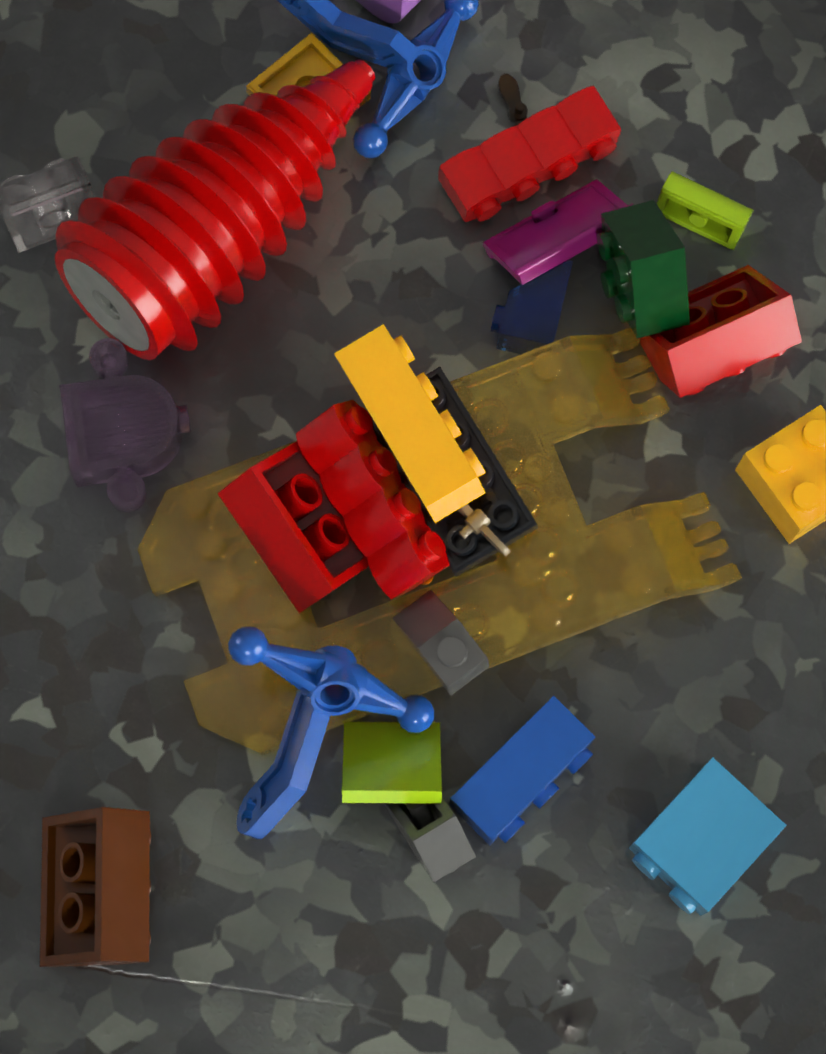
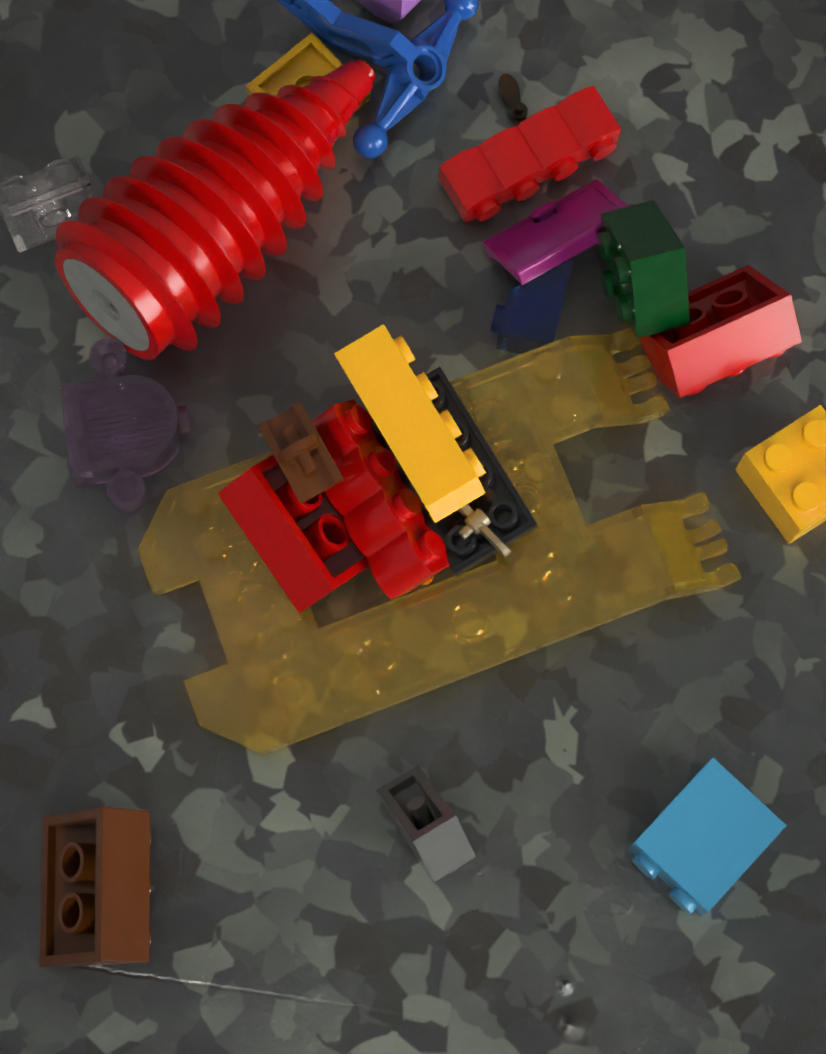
(300, 453): none -> reddish brown hips
(327, 686): blue piece -> none
(391, 764): lime tile -> none
(442, 642): dark grey slope -> none
(523, 772): blue brick -> none
(703, 210): lime brick -> none

